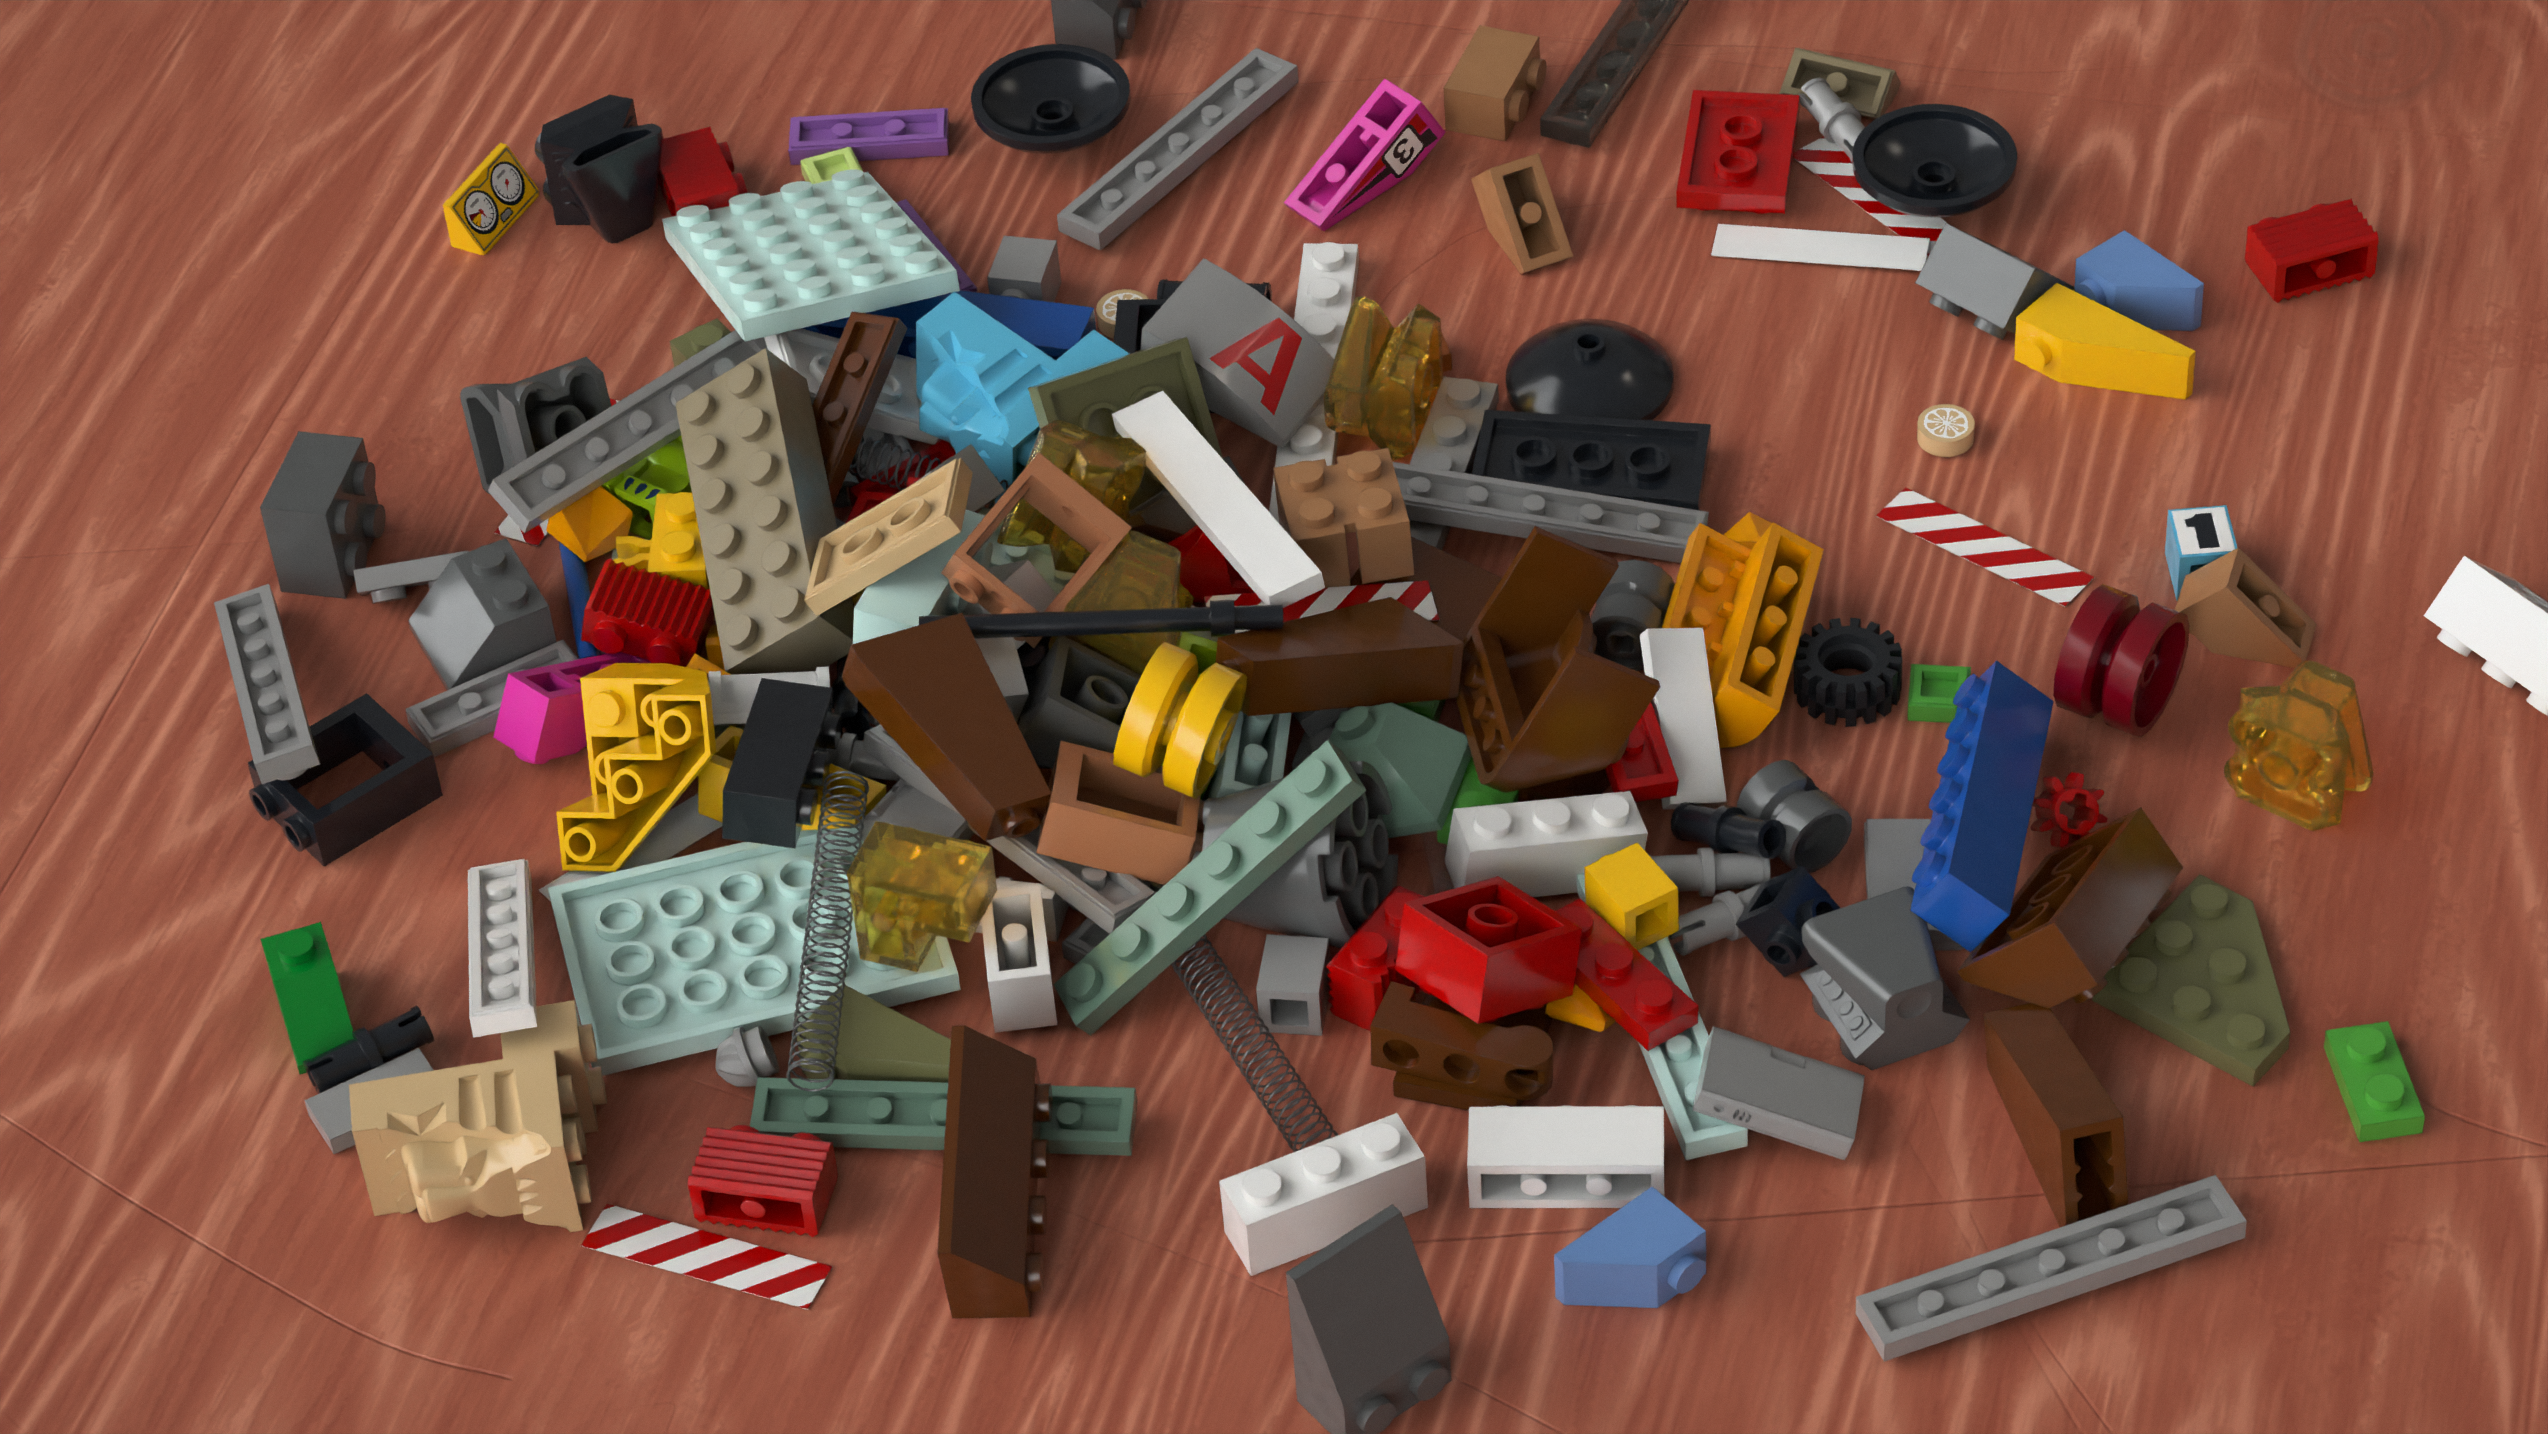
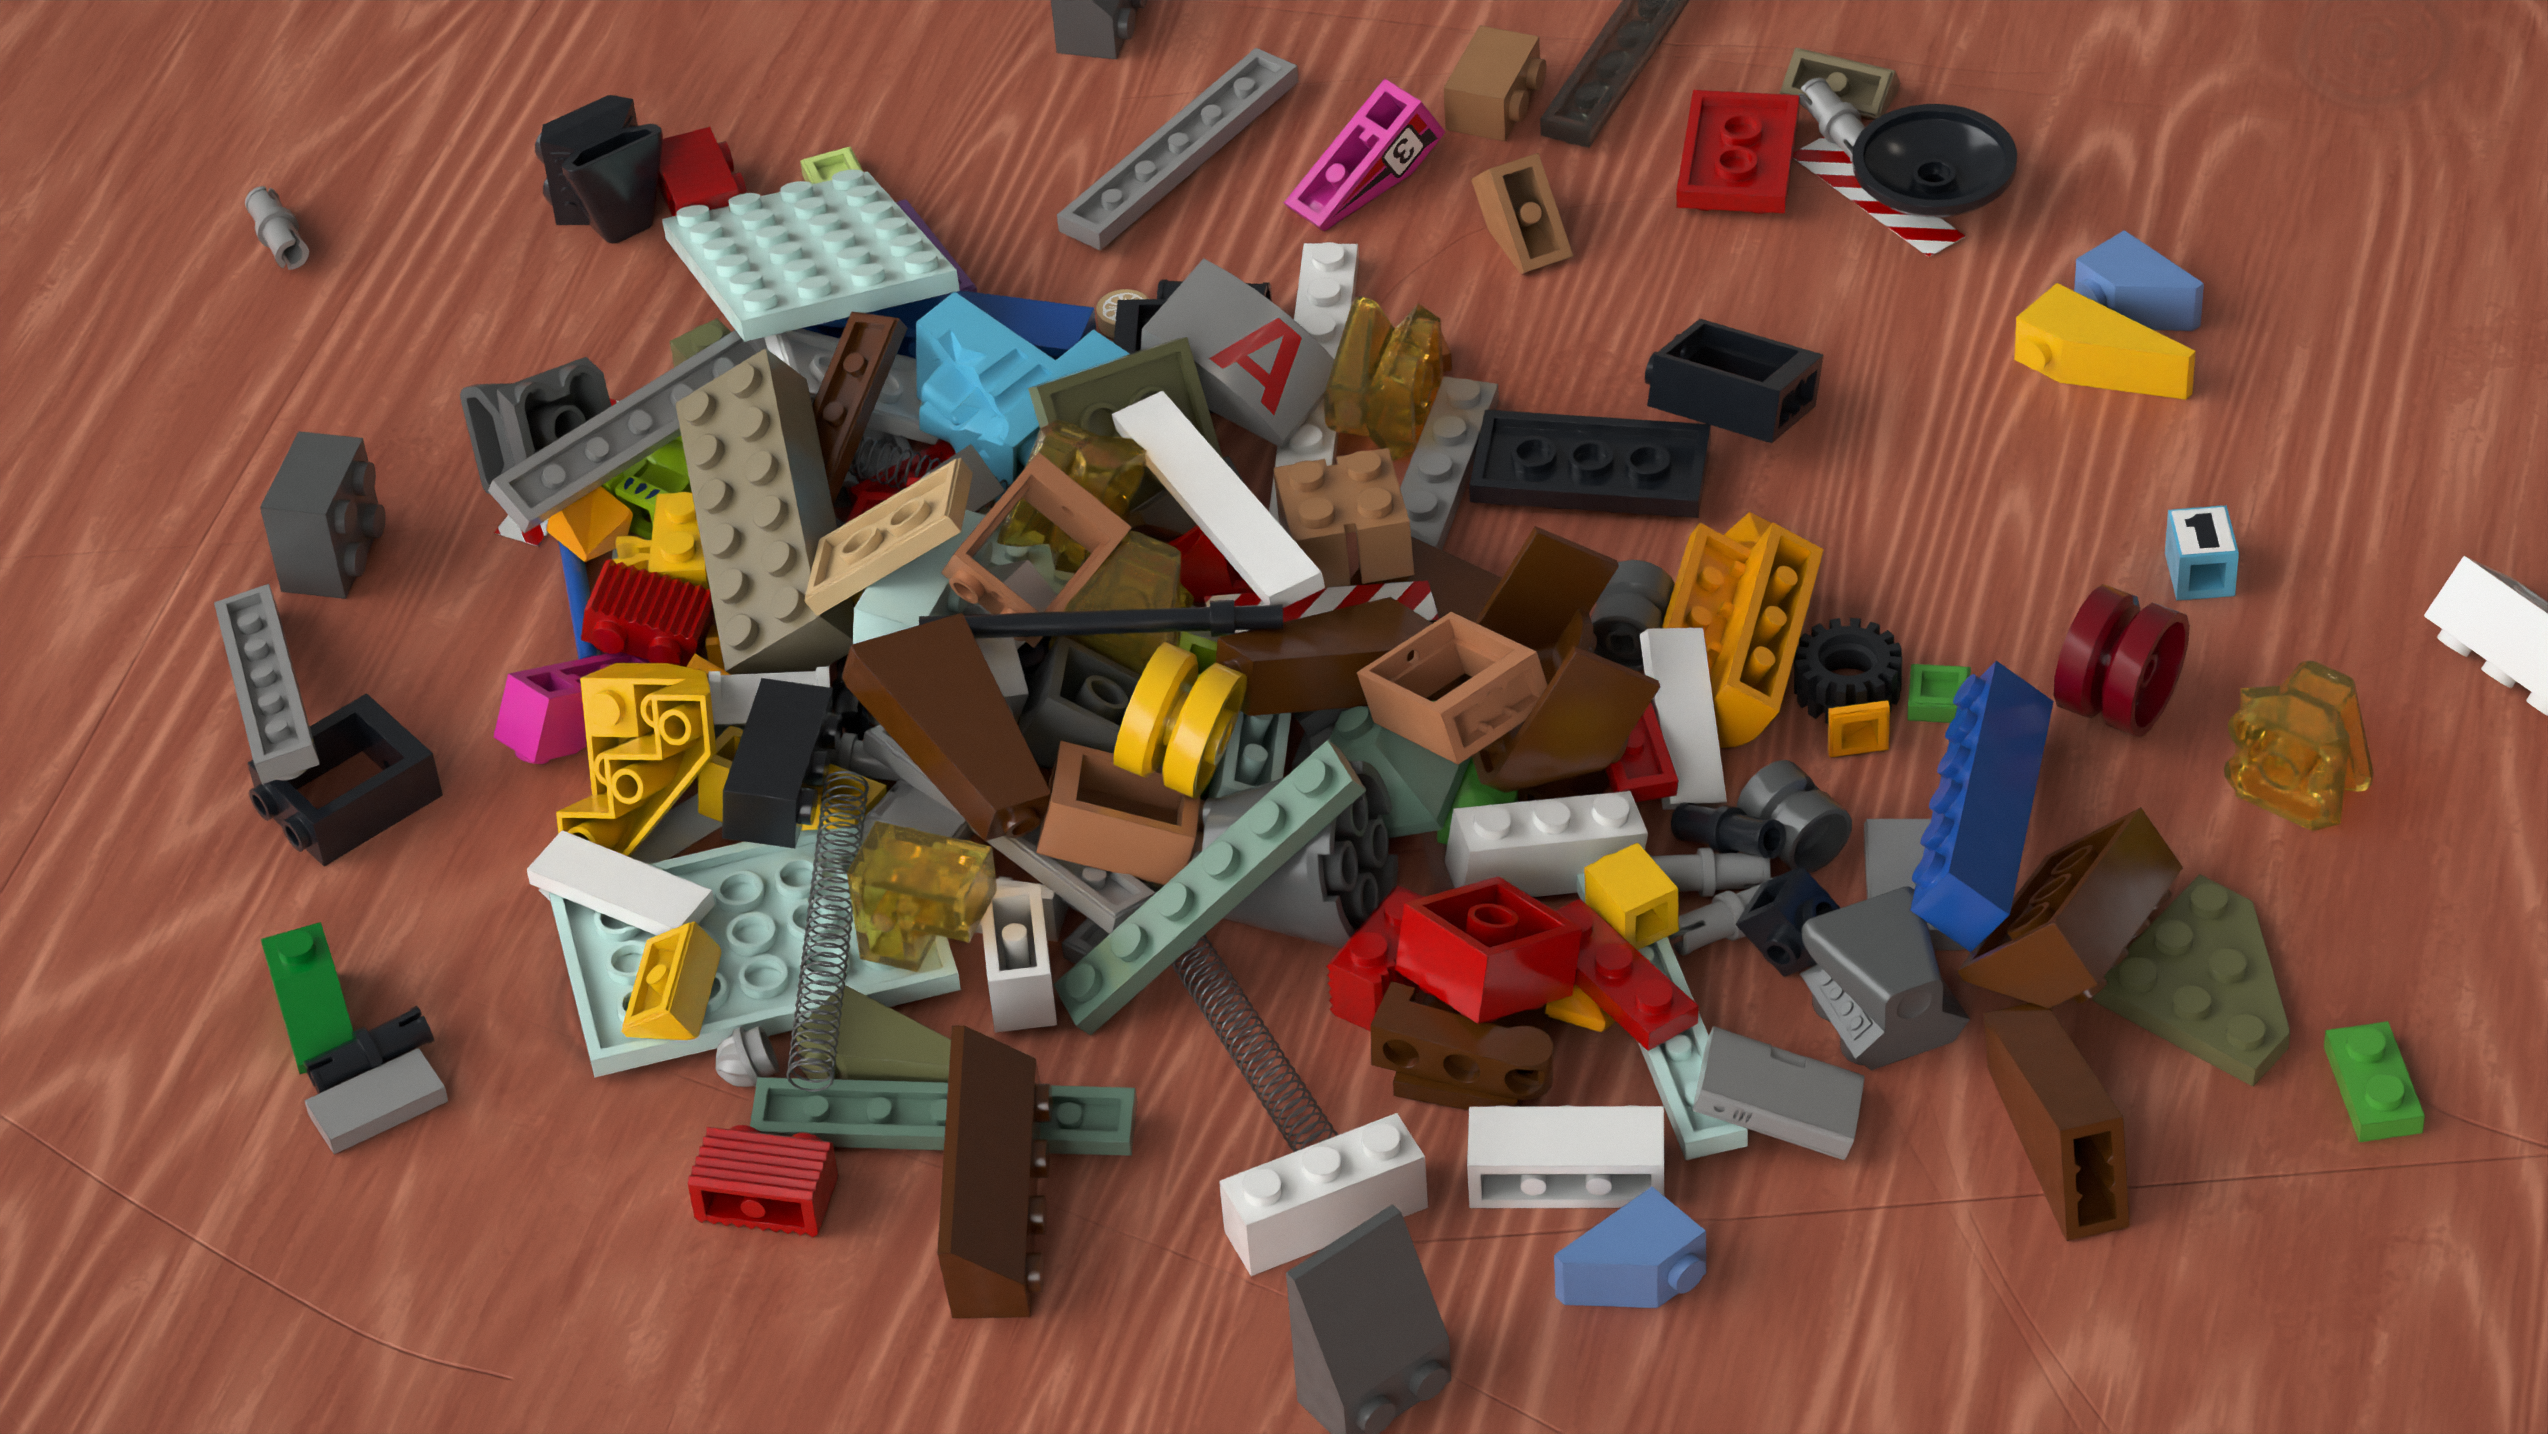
(276, 227): none -> light grey pin
(390, 580): light grey plate -> none
(474, 706): light grey tile -> none
(481, 615): dark grey slope -> none
(487, 1132): tan brick -> none
(489, 202): slope -> none
(501, 948): white tile -> none
(618, 885): none -> white tile
(673, 985): none -> yellow slope
(707, 1256): sticker -> none
(872, 134): medium lavender tile -> none
(1026, 269): light grey brick -> none
(1050, 98): black dish -> none
(1294, 984): light grey brick -> none
(1495, 700): none -> nougat window
(1518, 507): light grey tile -> none
(1591, 371): black dish -> none
(1734, 380): none -> black window
(1820, 247): white sticker -> none
(1858, 728): none -> light orange slope
(1945, 430): tan tile -> none
(1982, 280): slope -> none
(1985, 546): sticker -> none
(2048, 809): red gear -> none
(2050, 1267): light grey plate -> none
(2244, 613): medium nougat slope -> none
(2311, 249): red brick -> none

